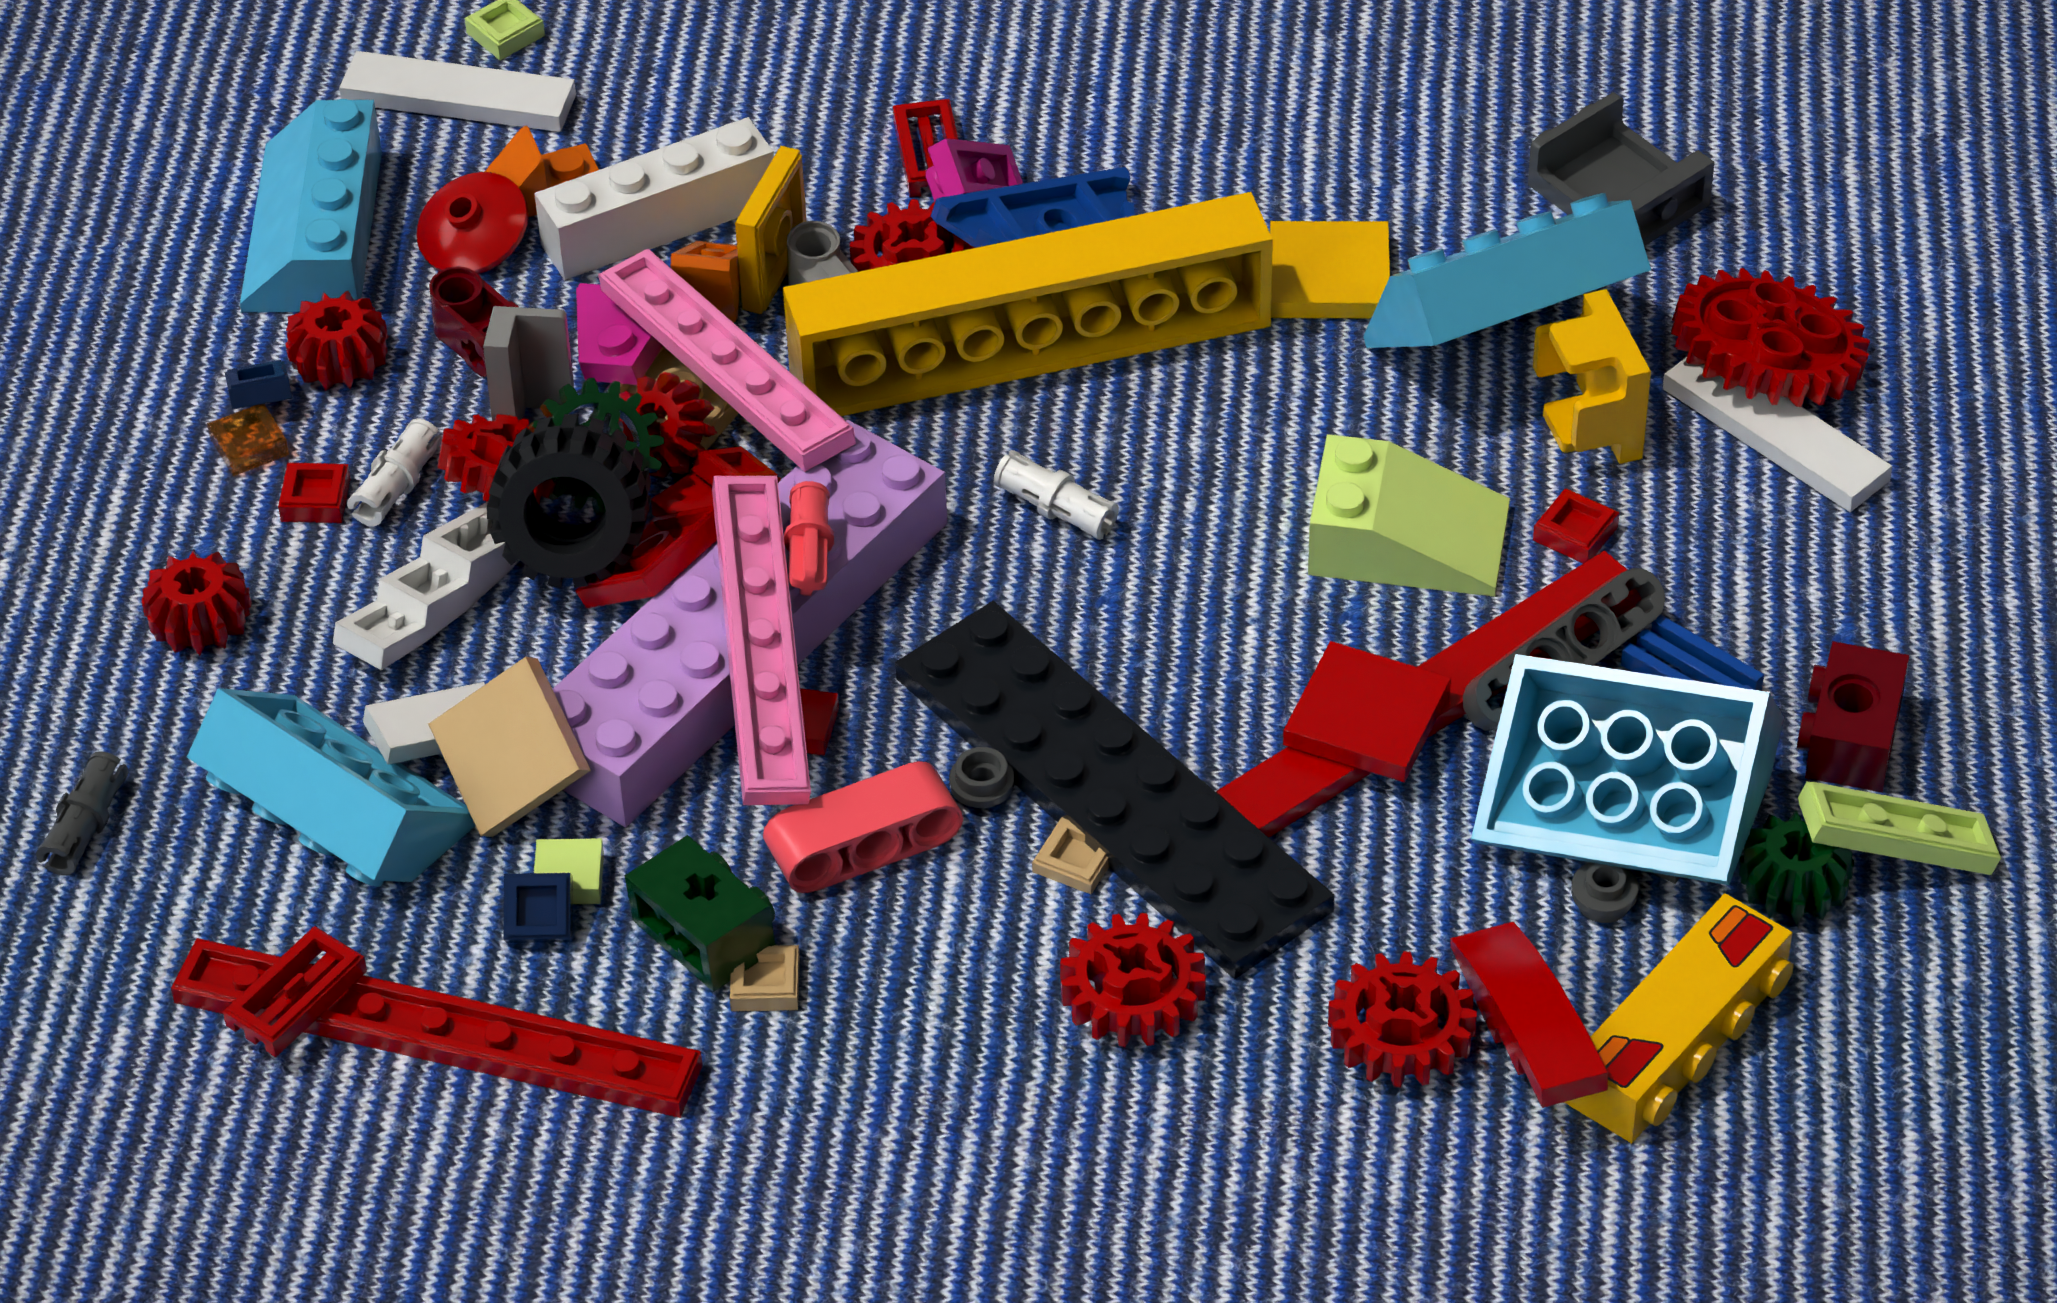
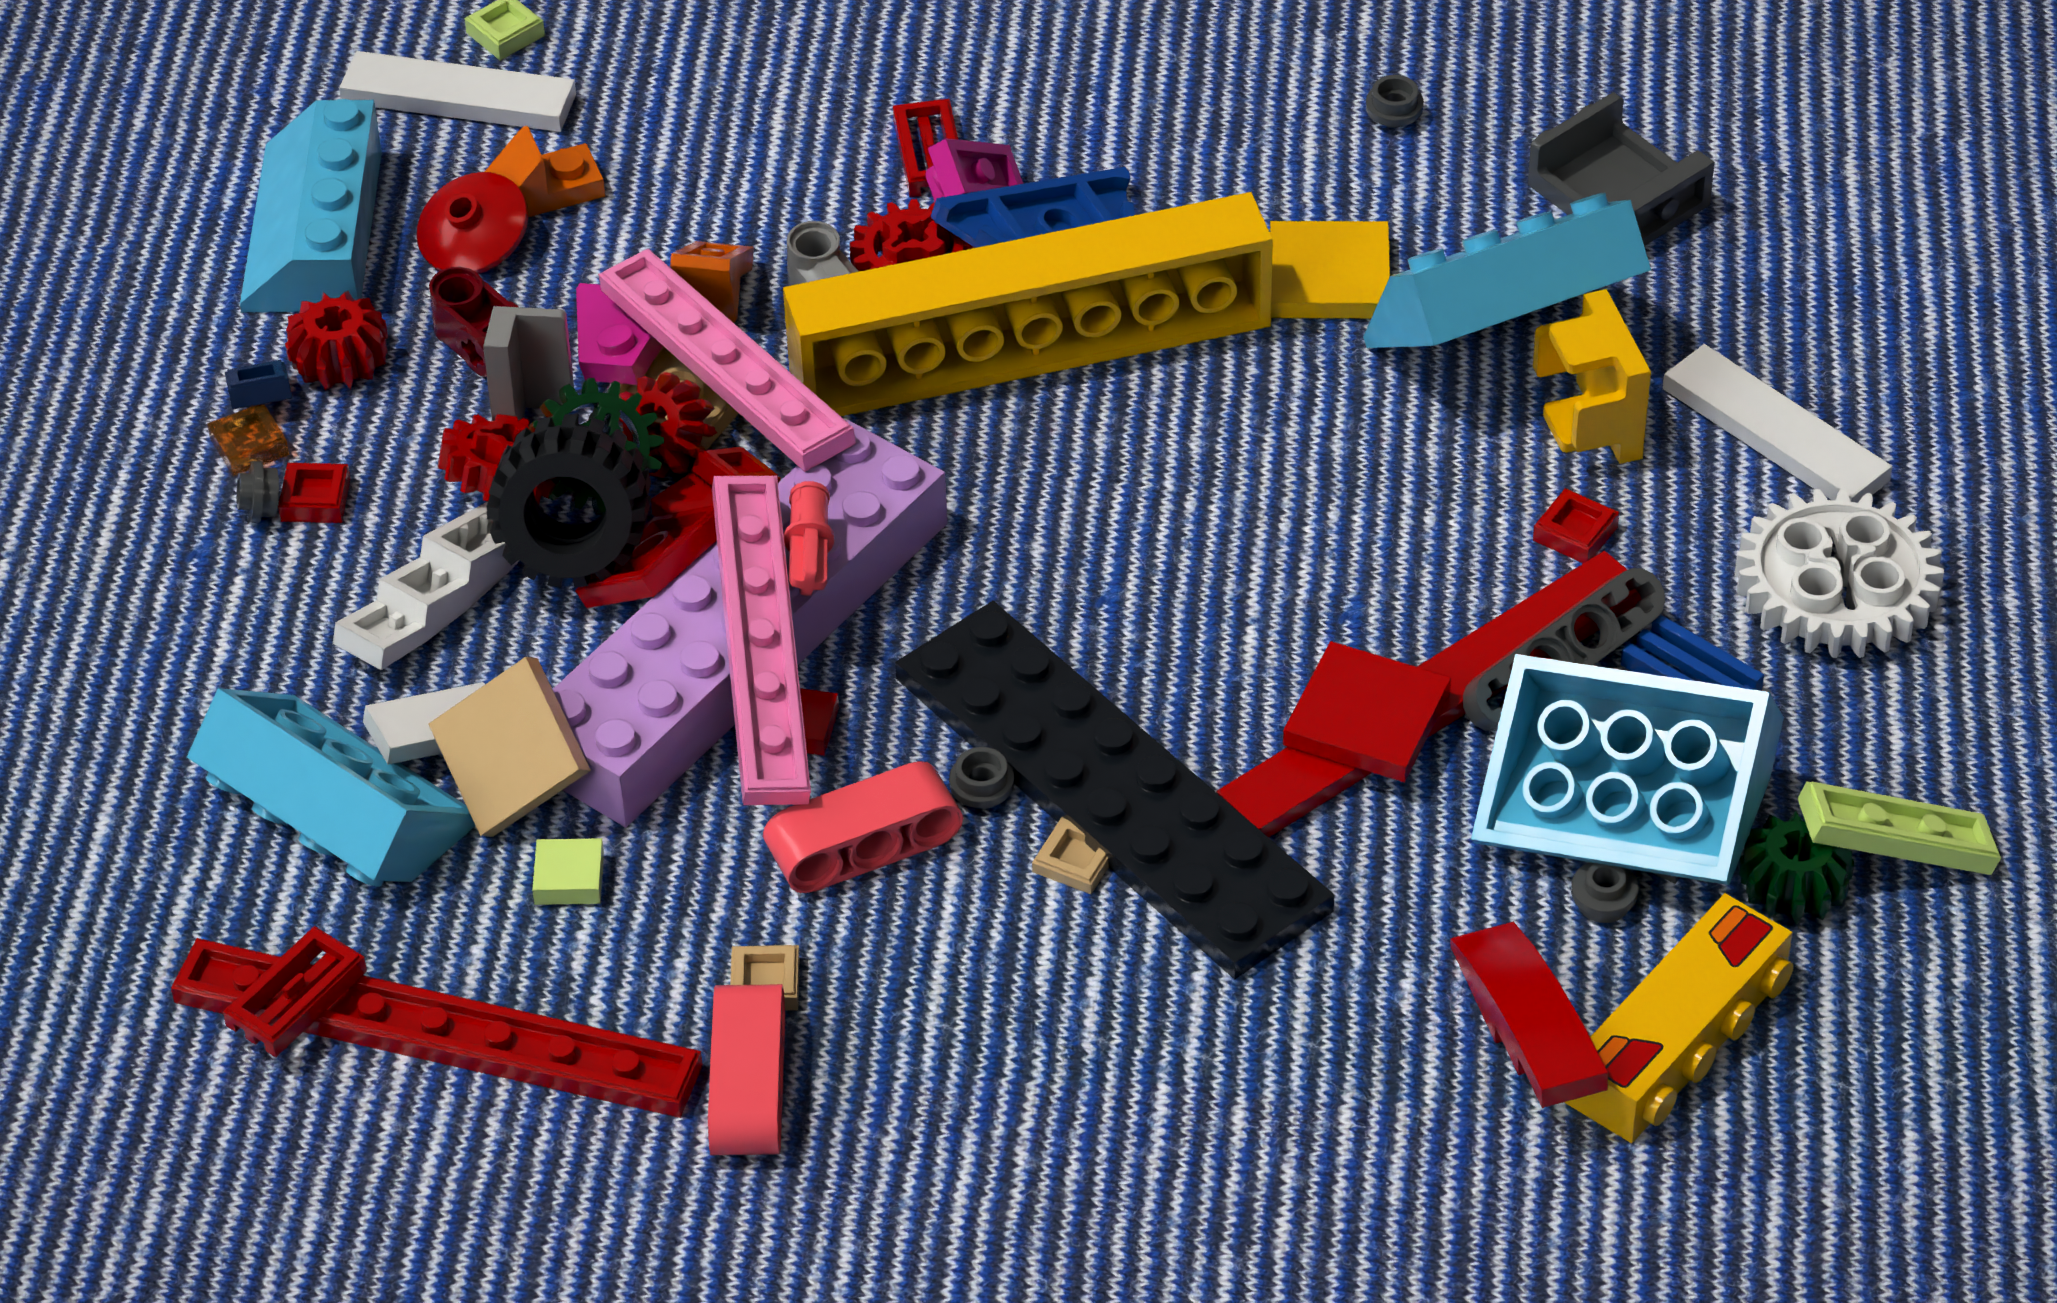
(82, 813): dark grey pin -> none
(196, 602): red gear -> none
(258, 492): none -> dark grey plate
(394, 472): white pin -> none
(538, 907): dark blue tile -> none
(651, 198): white brick -> none
(700, 911): dark green brick -> none
(746, 1070): none -> coral beam
(764, 226): yellow tile -> none
(1056, 494): white pin -> none
(1133, 979): red gear -> none
(1394, 101): none -> dark grey plate
(1402, 1019): red gear -> none
(1403, 520): yellowish green slope -> none
(1770, 337): red gear -> none
(1798, 585): none -> white gear
(1855, 716): dark red brick -> none

